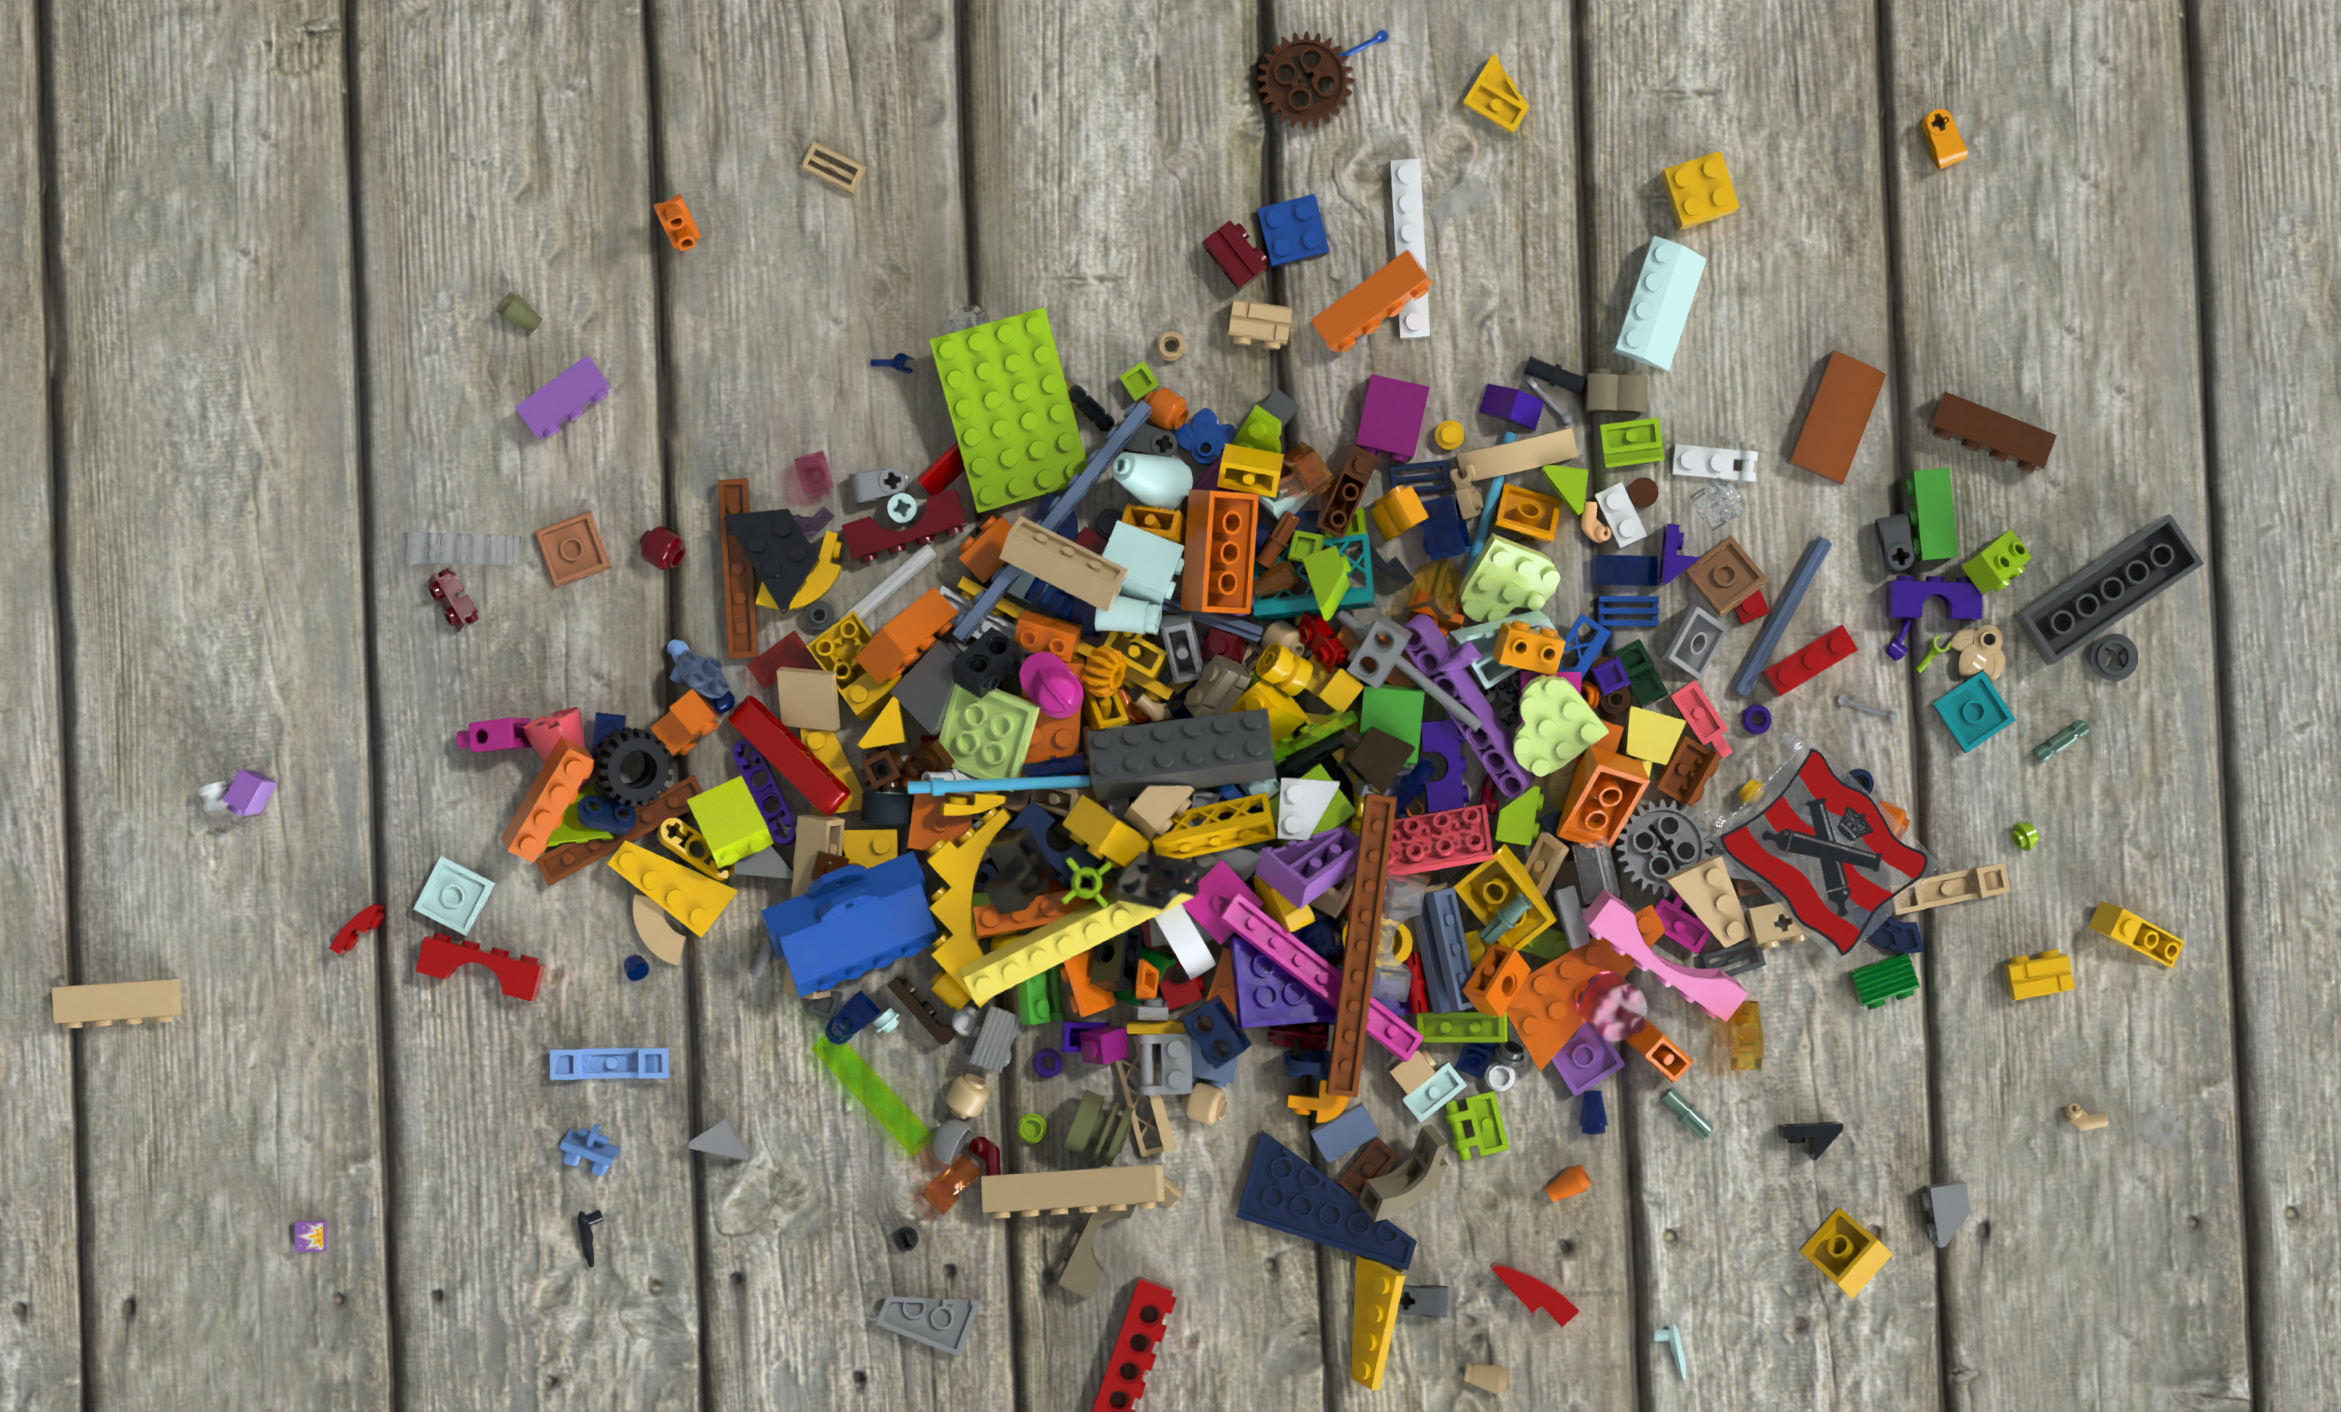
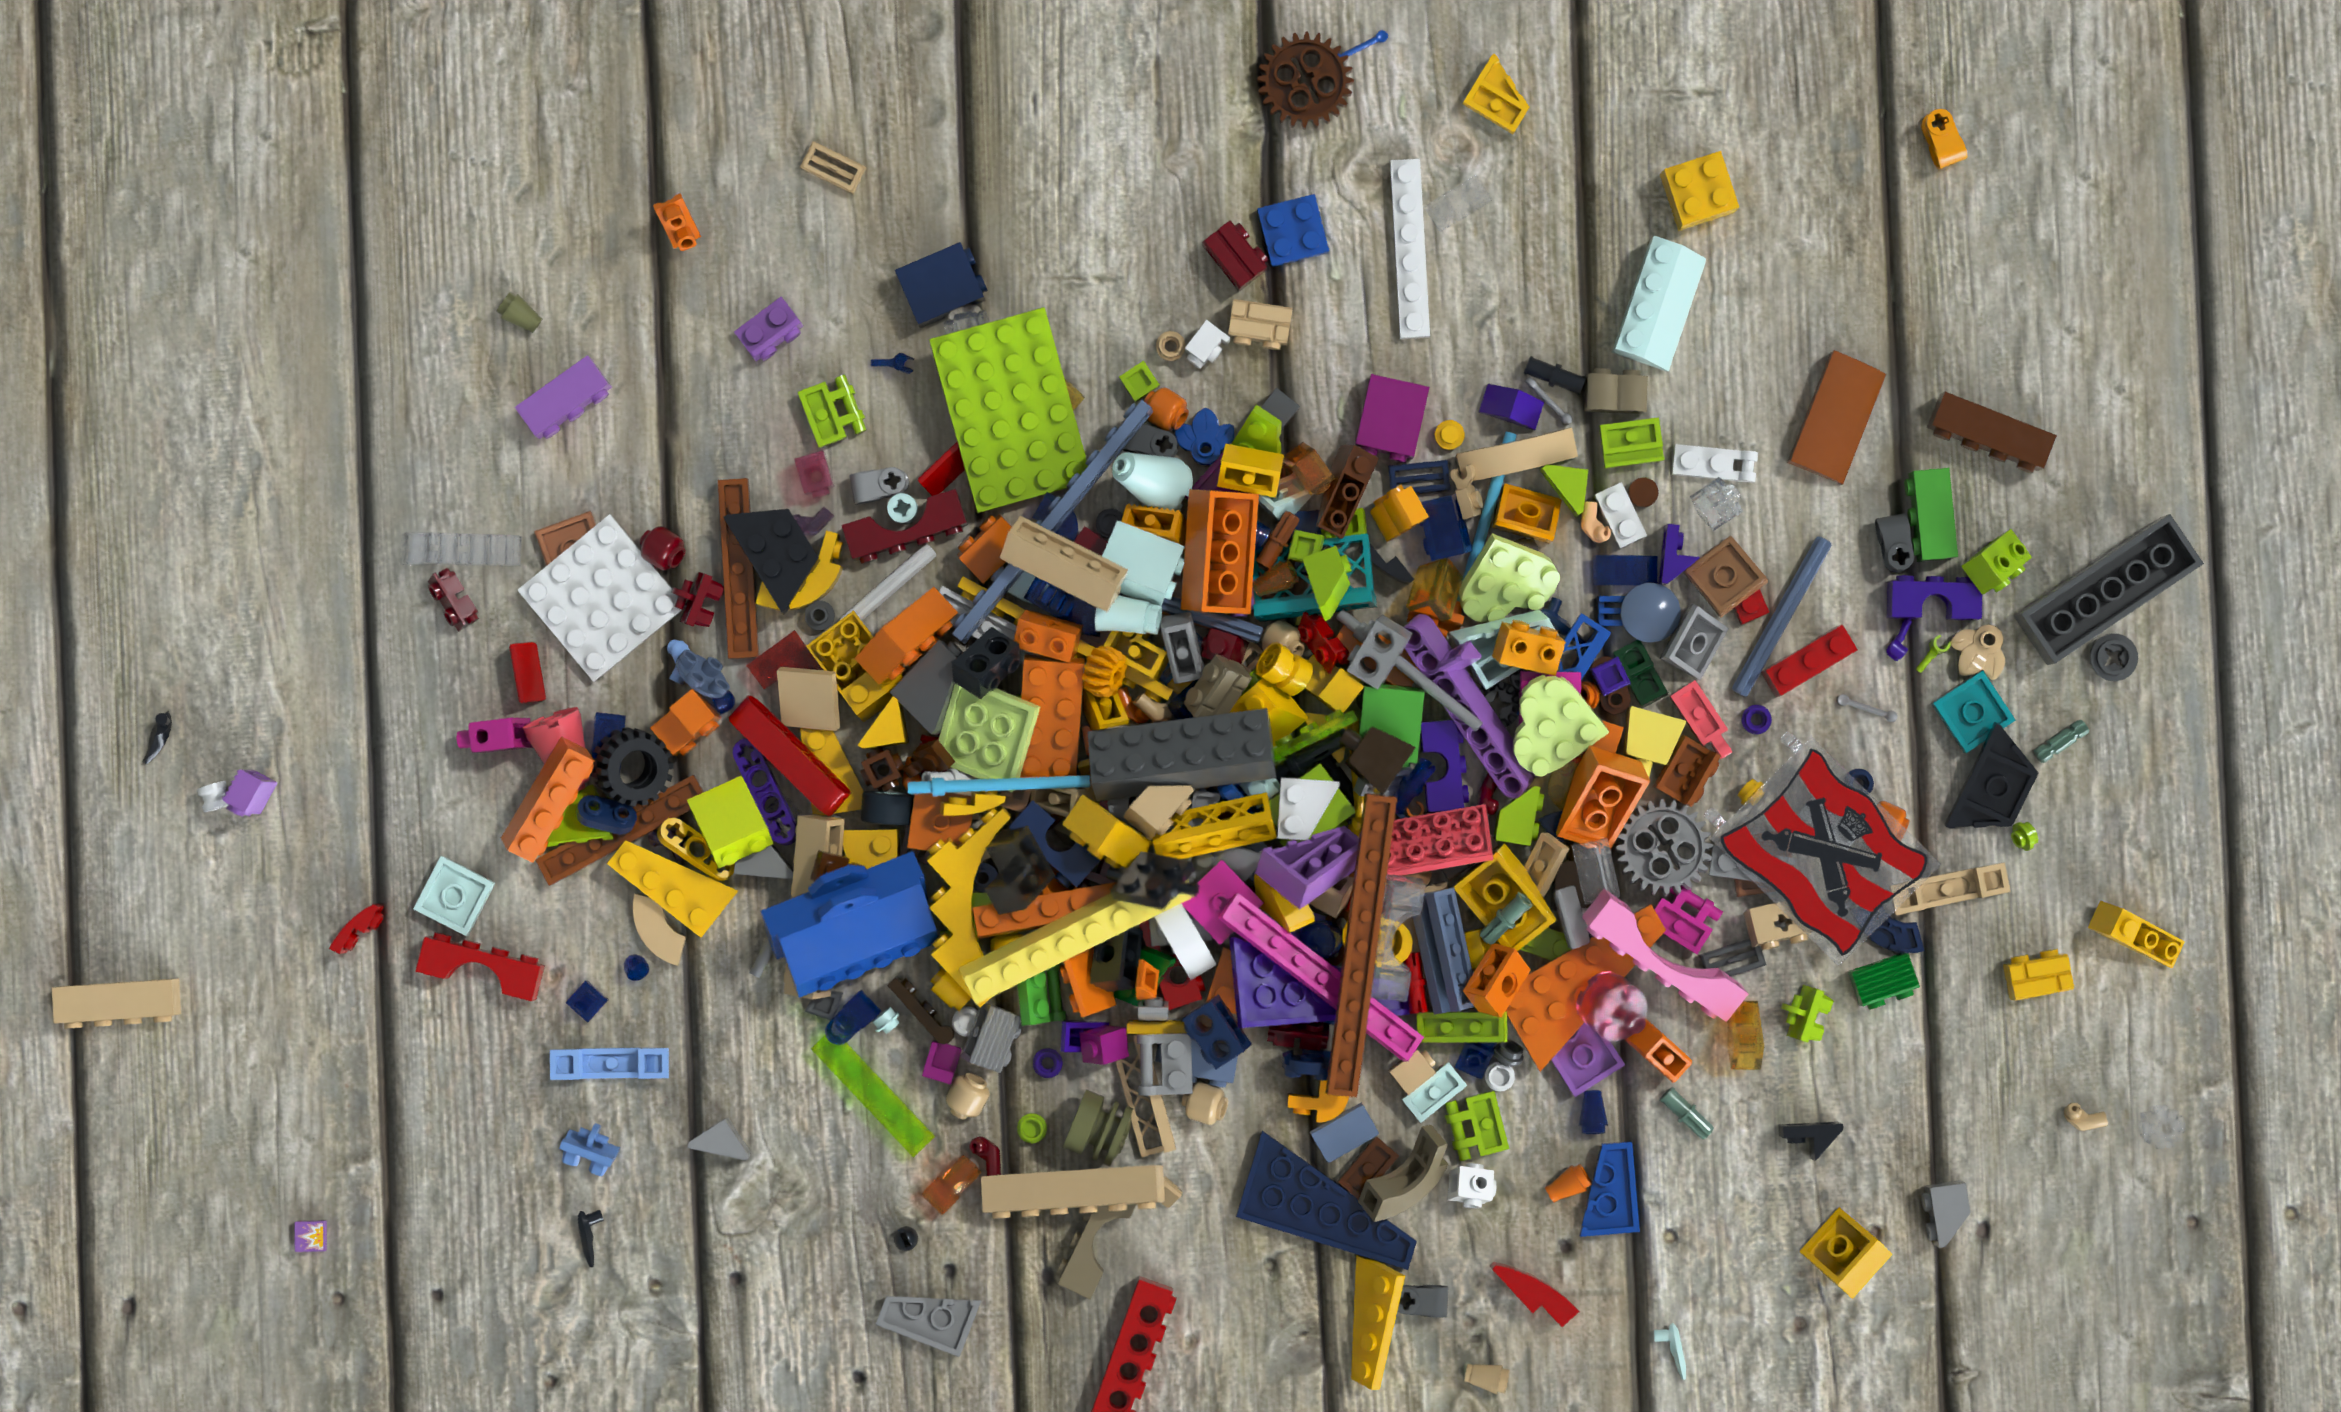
(158, 736): none -> black bar
(527, 672): none -> red slope
(587, 1001): none -> clear blue tile
(601, 598): none -> white plate
(702, 587): none -> dark red hips
(769, 329): none -> medium lavender bracket
(823, 415): none -> lime plate
(941, 284): none -> dark blue brick
(942, 1062): none -> magenta panel
(950, 1139): light grey hair -> none
(1051, 685): dark pink piece -> none
(1056, 766): clear blue pin -> none
(1090, 408): black axle -> none
(1093, 875): lime brick -> none
(1205, 345): none -> white brick
(1372, 302): orange brick -> none
(1471, 1185): none -> white brick
(1558, 622): none -> dark blue bar
(1613, 1193): none -> blue wing
(1650, 612): none -> sand blue dish
(1712, 898): tan wing -> none
(1804, 1013): none -> lime hips
(1994, 785): none -> black wing

